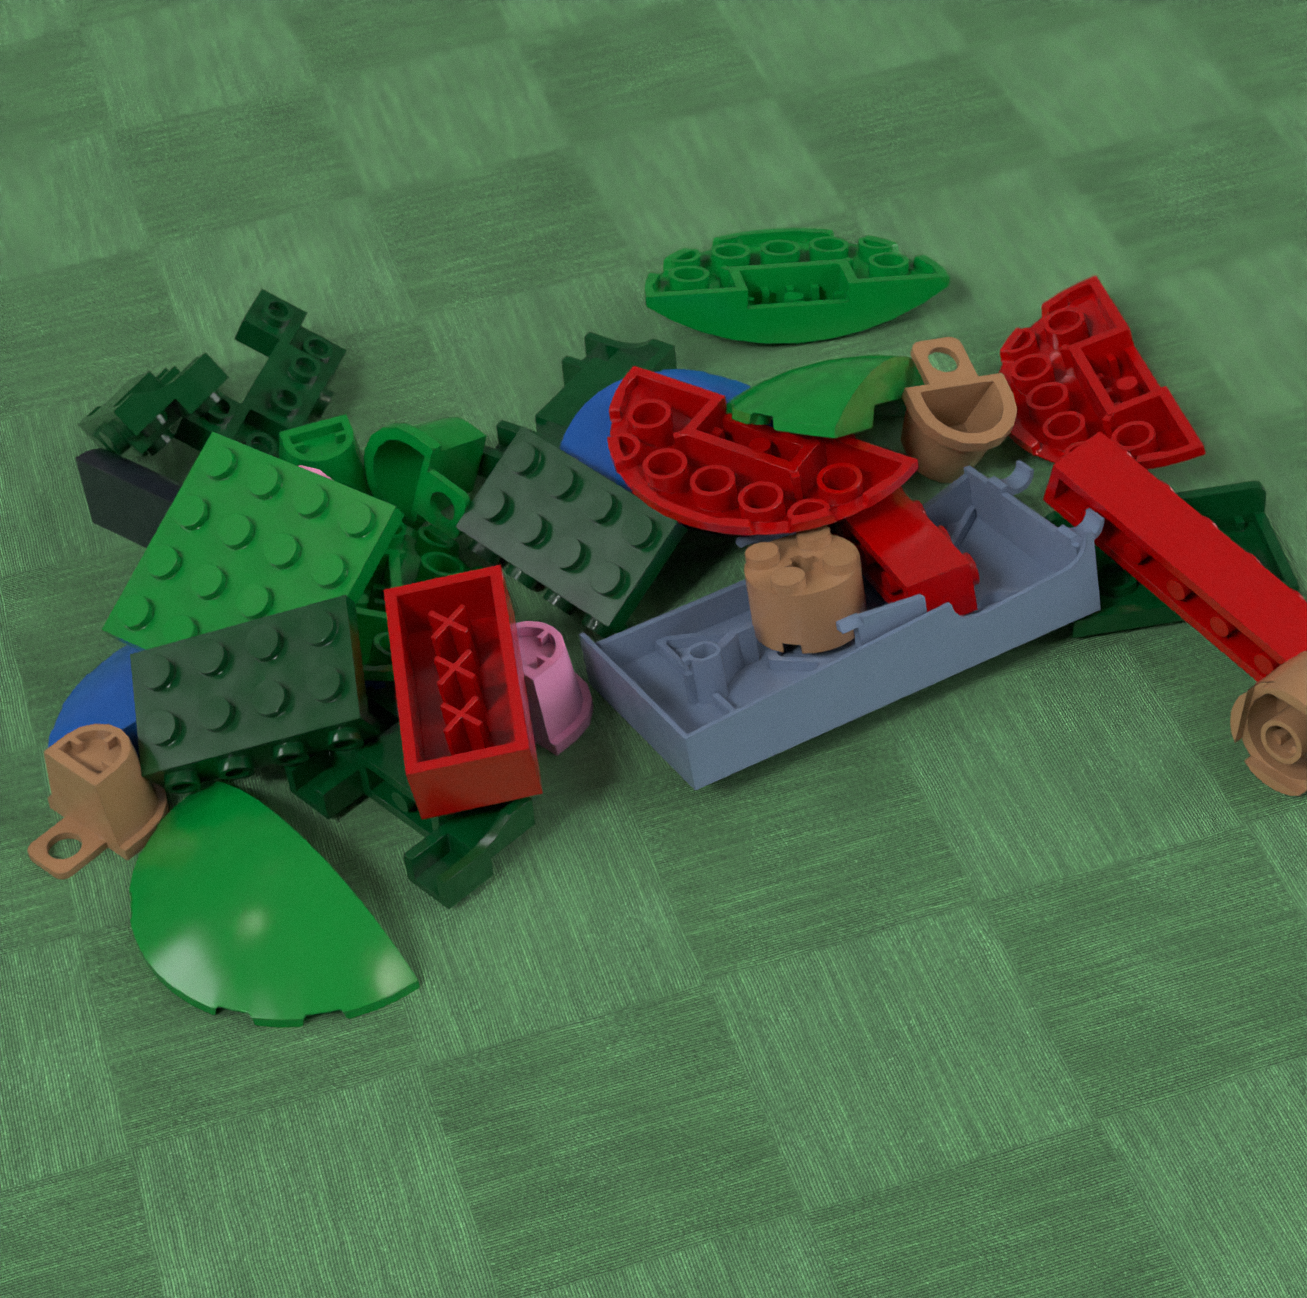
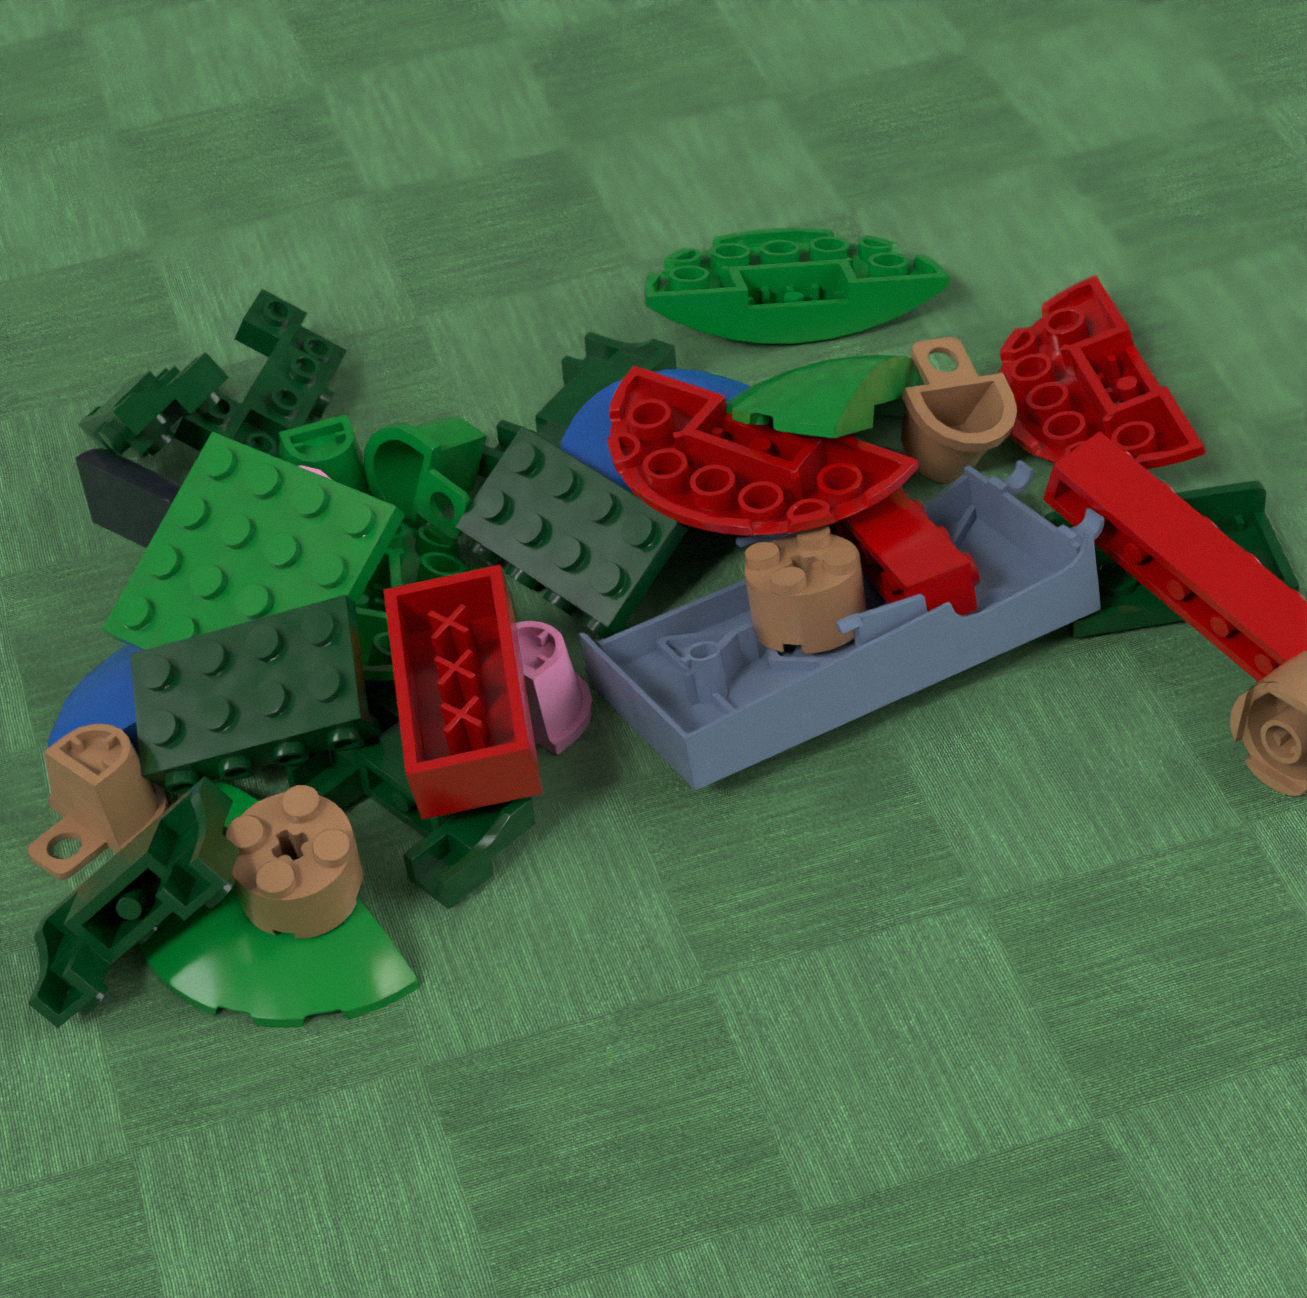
(164, 869): none -> dark green bracket
(296, 863): none -> medium nougat brick

